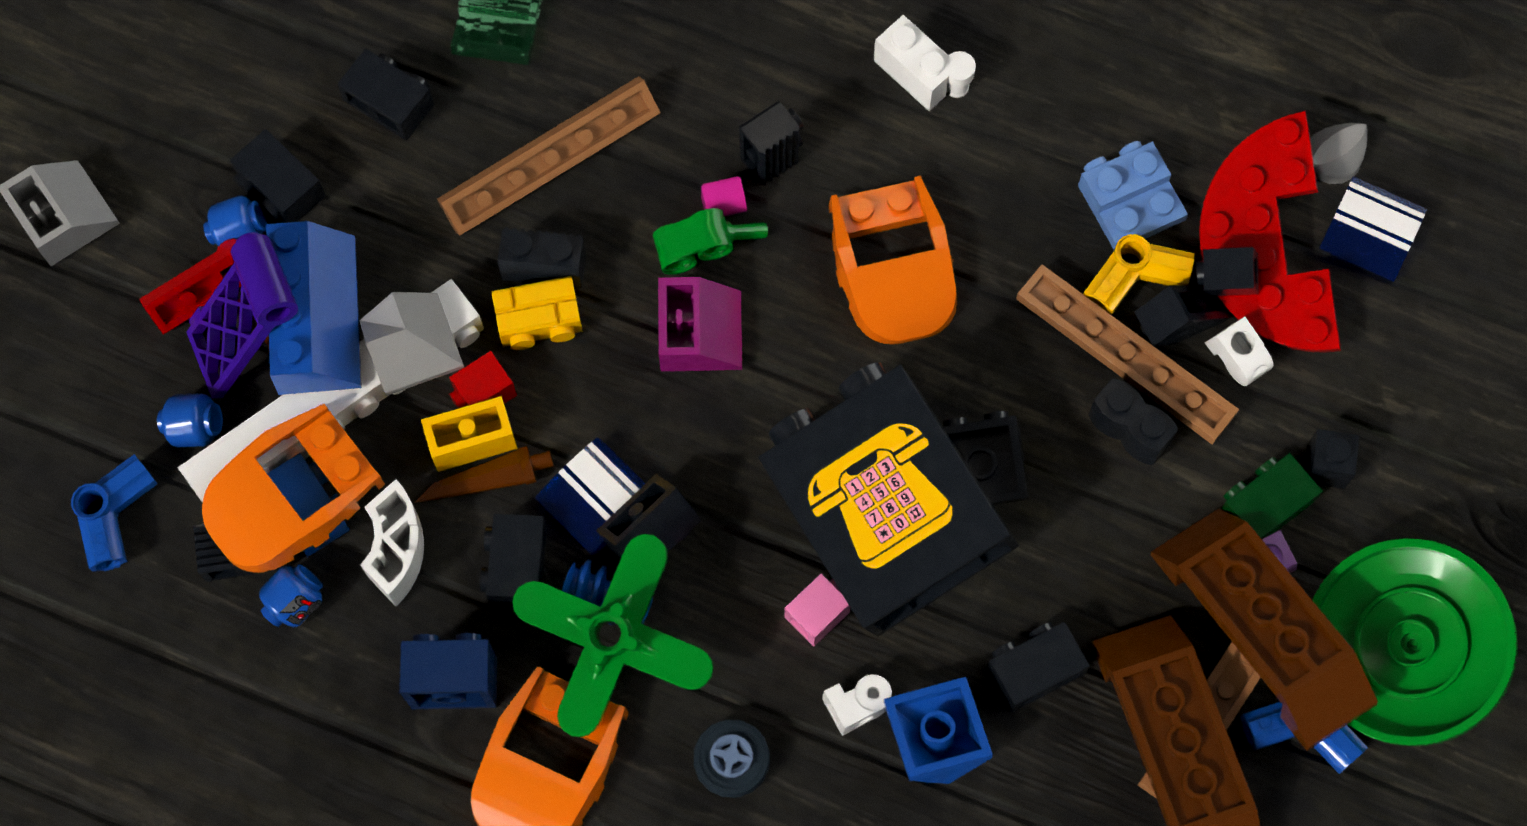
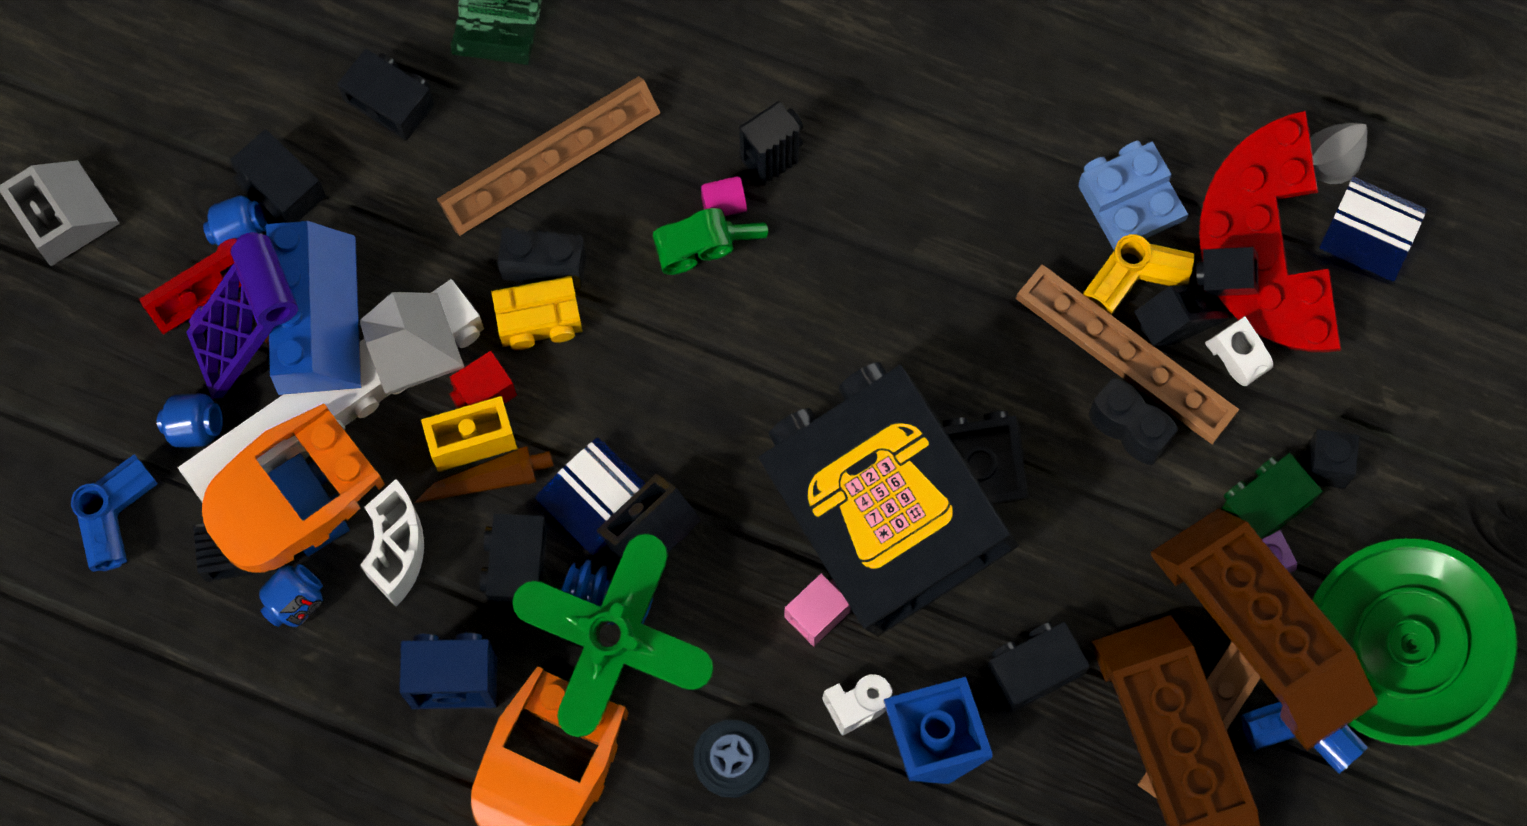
(698, 325): magenta slope -> none
(903, 295): orange slope -> none
(922, 65): white hinge -> none

